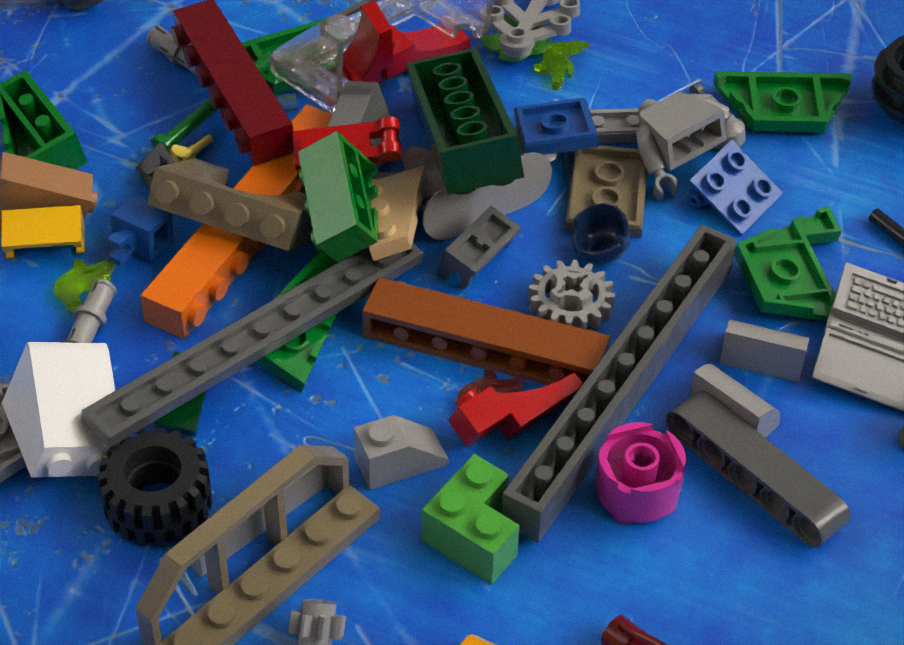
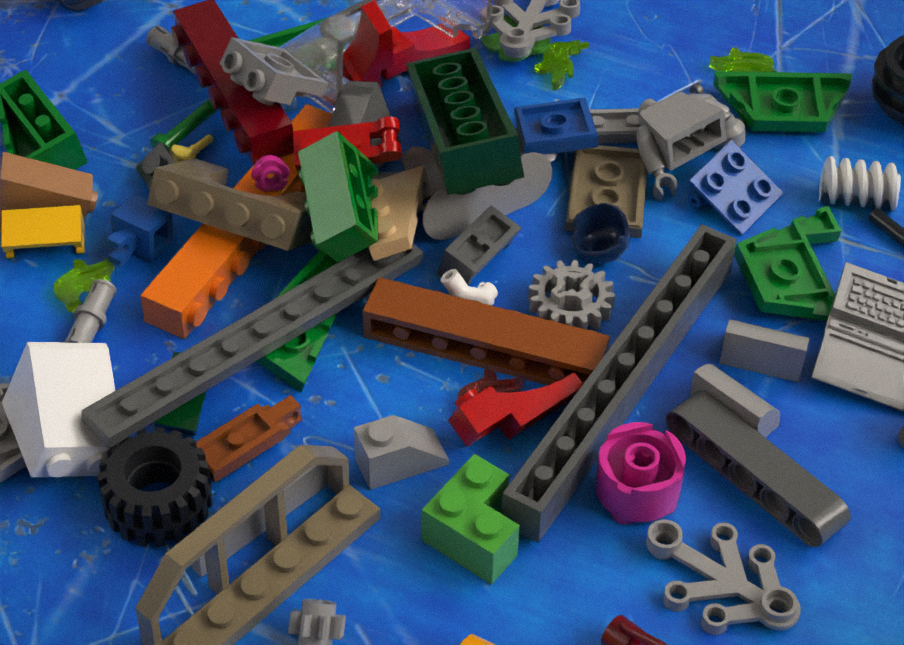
(248, 436): none -> dark orange hinge
(270, 72): none -> light grey plate
(270, 165): none -> dark pink plate
(456, 286): none -> white arm
(724, 580): none -> light grey plant
(742, 62): none -> clear neon green piece
(860, 182): none -> white piece

